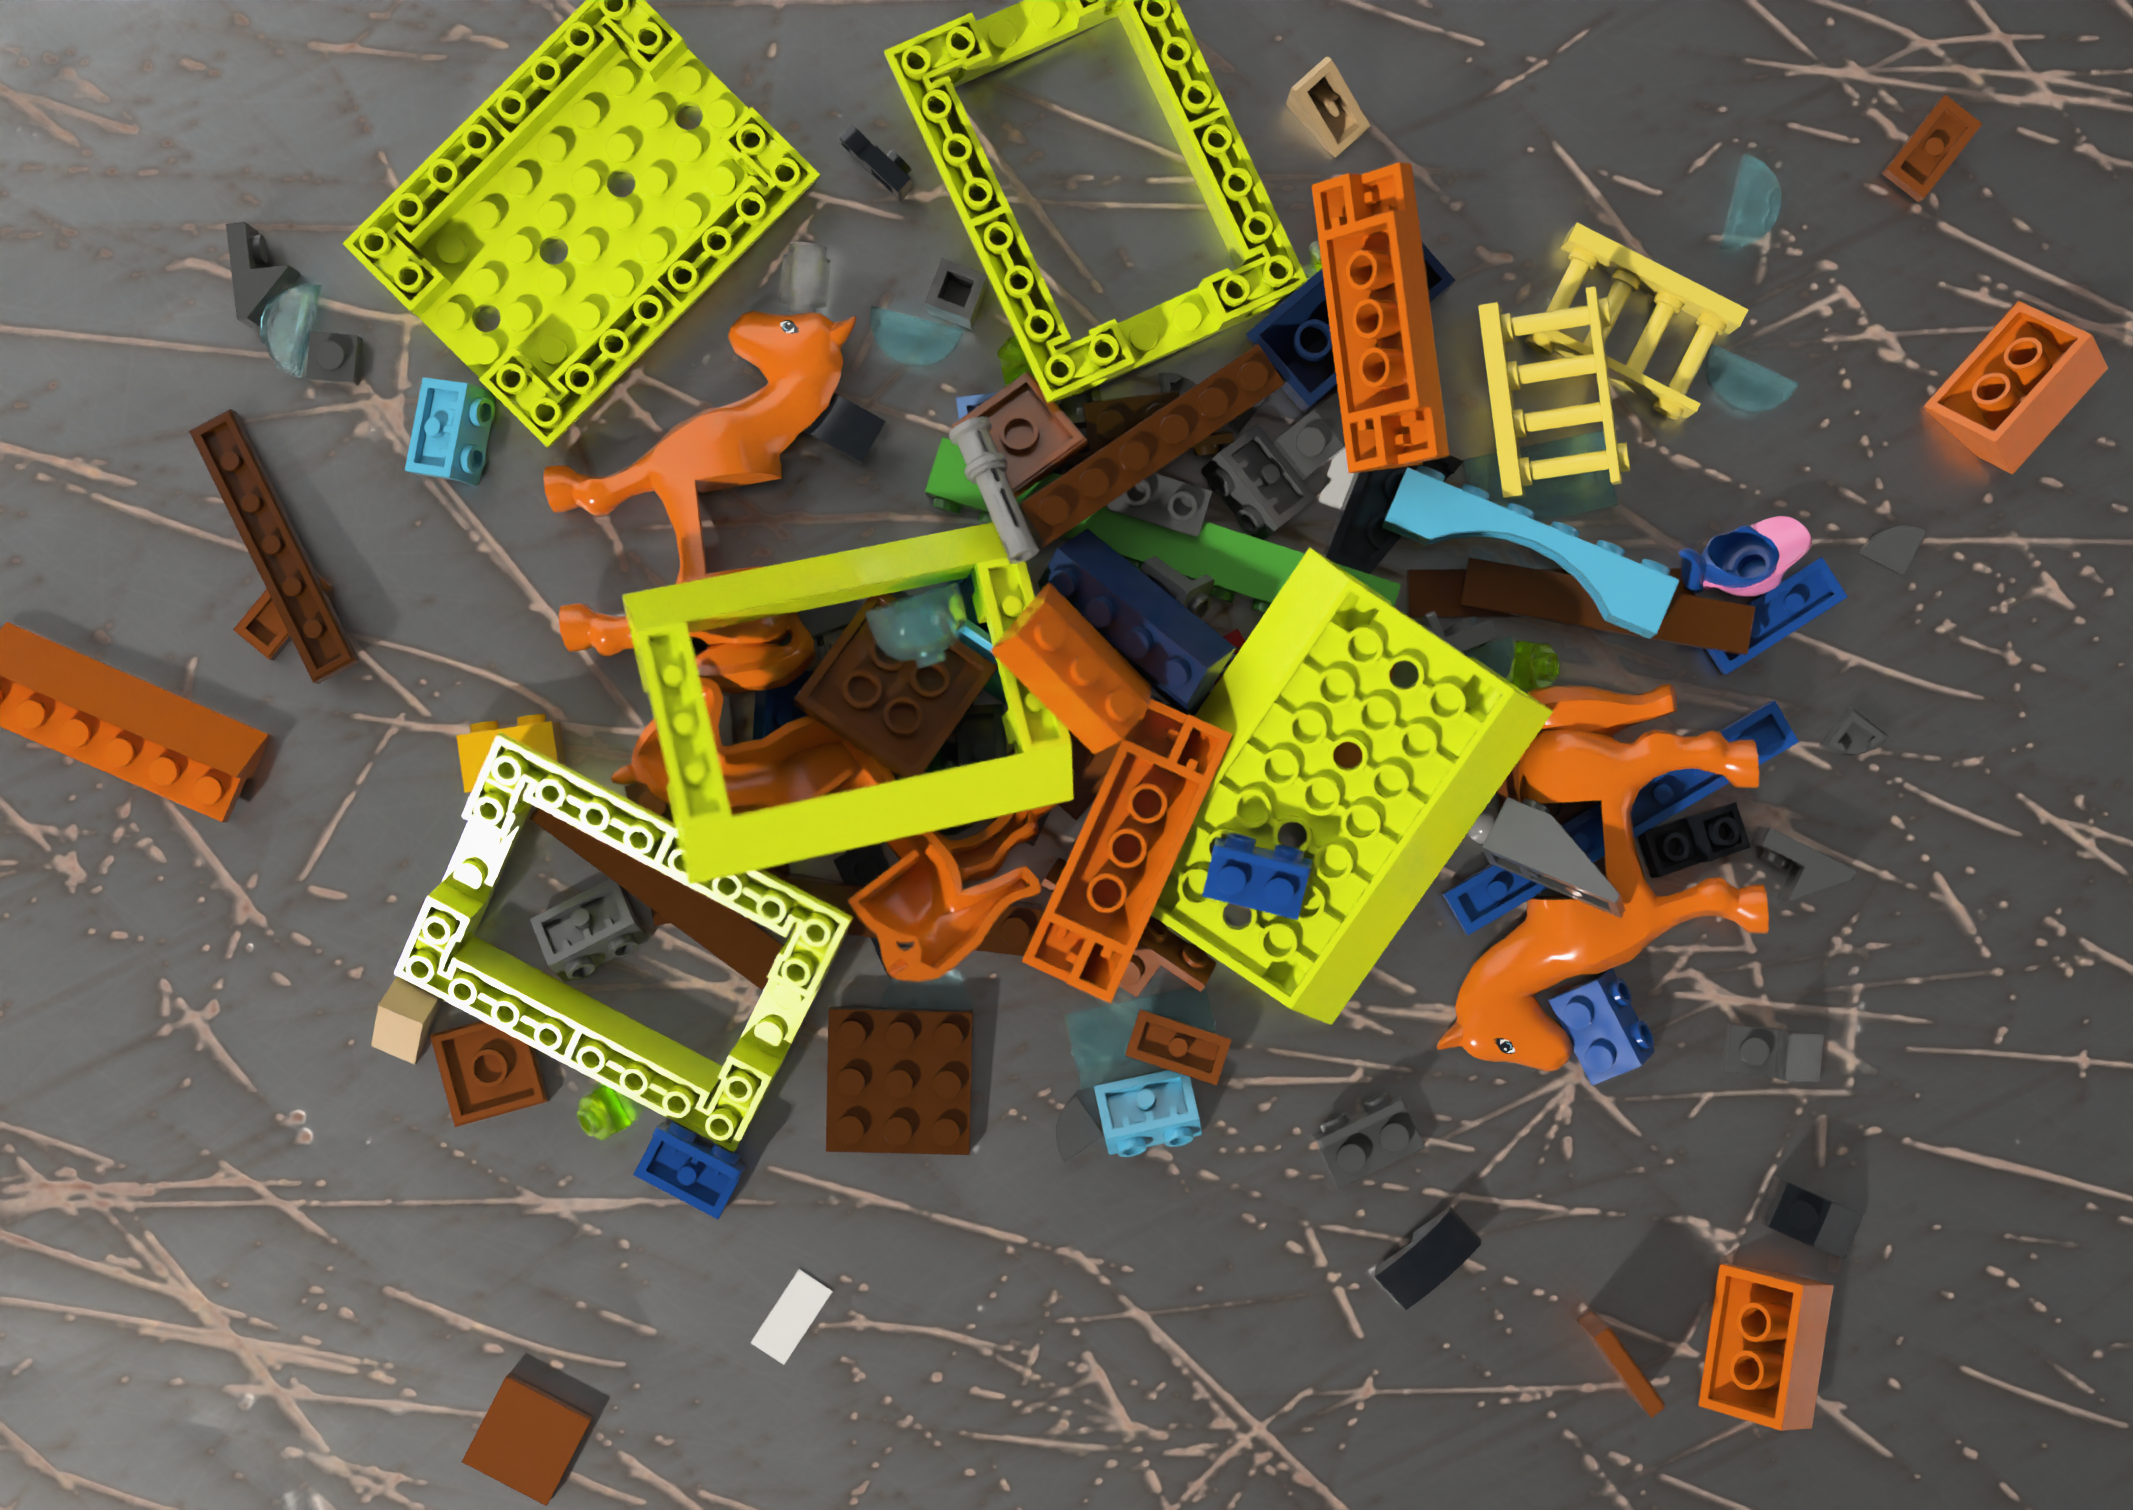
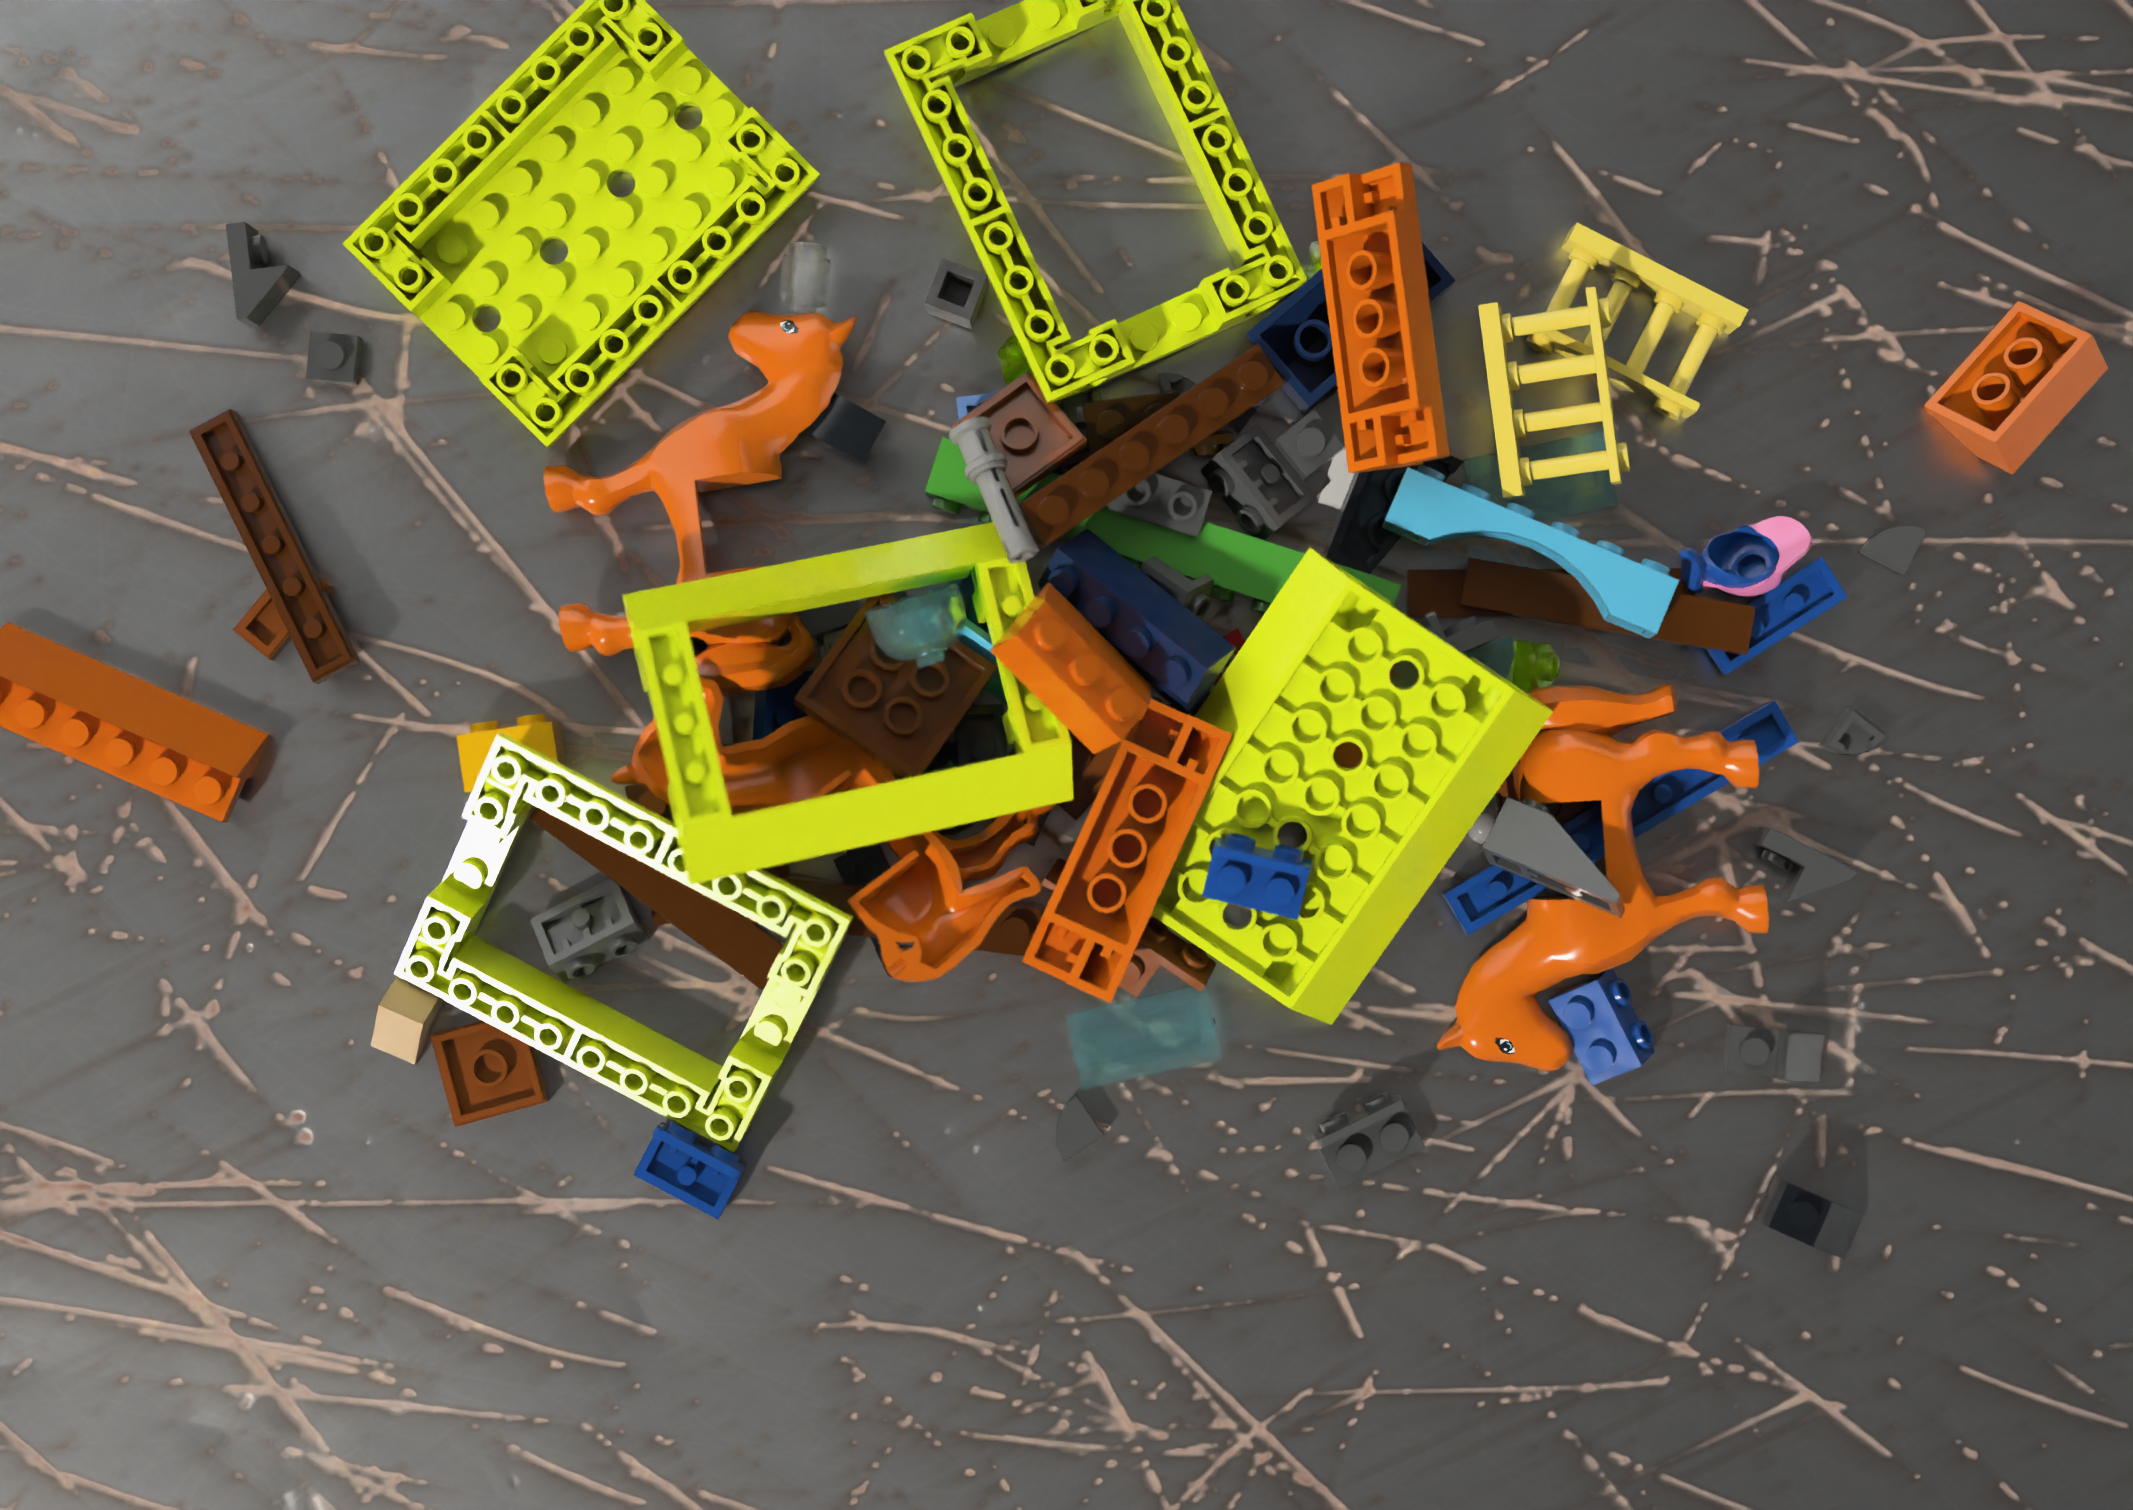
(287, 326): clear light blue tile -> none
(451, 431): medium azure bracket -> none
(527, 1439): dark orange tile -> none
(602, 1113): clear neon green plate -> none
(791, 1317): white sticker -> none
(886, 169): black plate -> none
(899, 1080): reddish brown plate -> none
(912, 339): clear light blue tile -> none
(940, 993): clear light blue tile -> none
(1148, 1112): medium azure bracket -> none
(1178, 1046): dark orange plate -> none
(1327, 107): tan slope -> none
(1429, 1259): black slope -> none
(1621, 1363): dark orange tile -> none
(1693, 840): black slope -> none
(1744, 383): clear light blue tile -> none
(1753, 204): clear light blue tile -> none
(1766, 1347): orange slope -> none
(1932, 148): dark orange plate -> none

